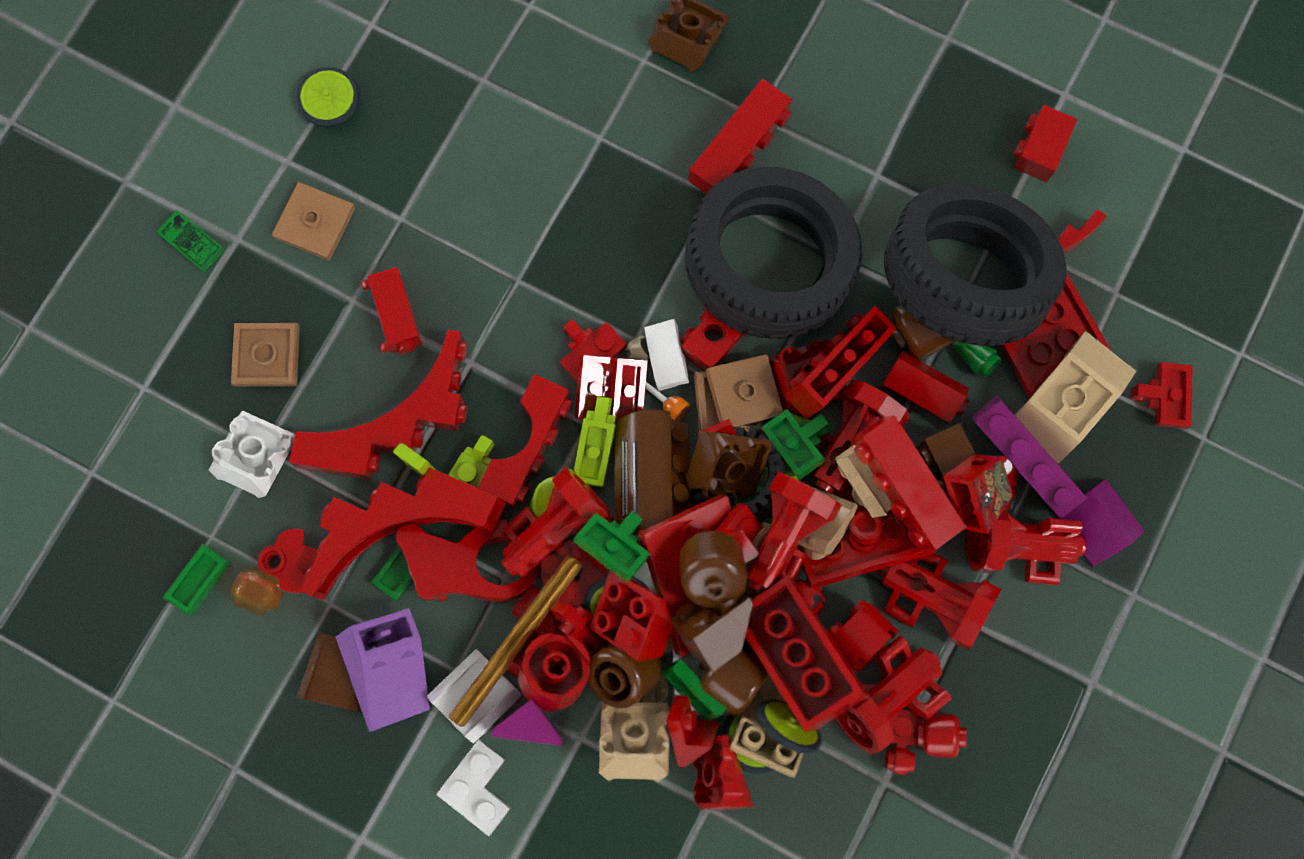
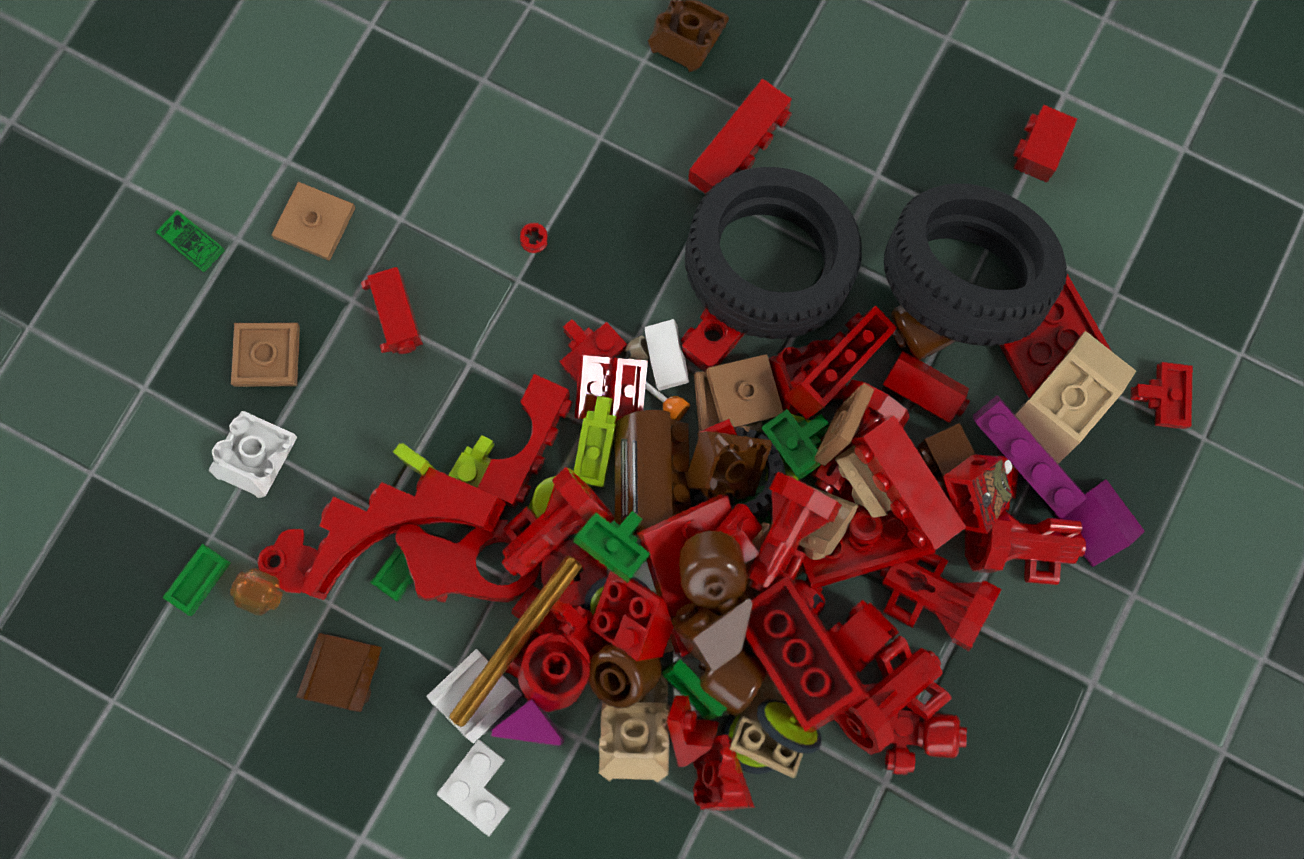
(327, 96): lime wheel -> none
(386, 668): medium lavender slope -> none
(431, 405): red arch -> none
(528, 229): none -> red bush
(844, 424): none -> medium nougat plate
(979, 358): green cone -> none
(1071, 237): red slope -> none

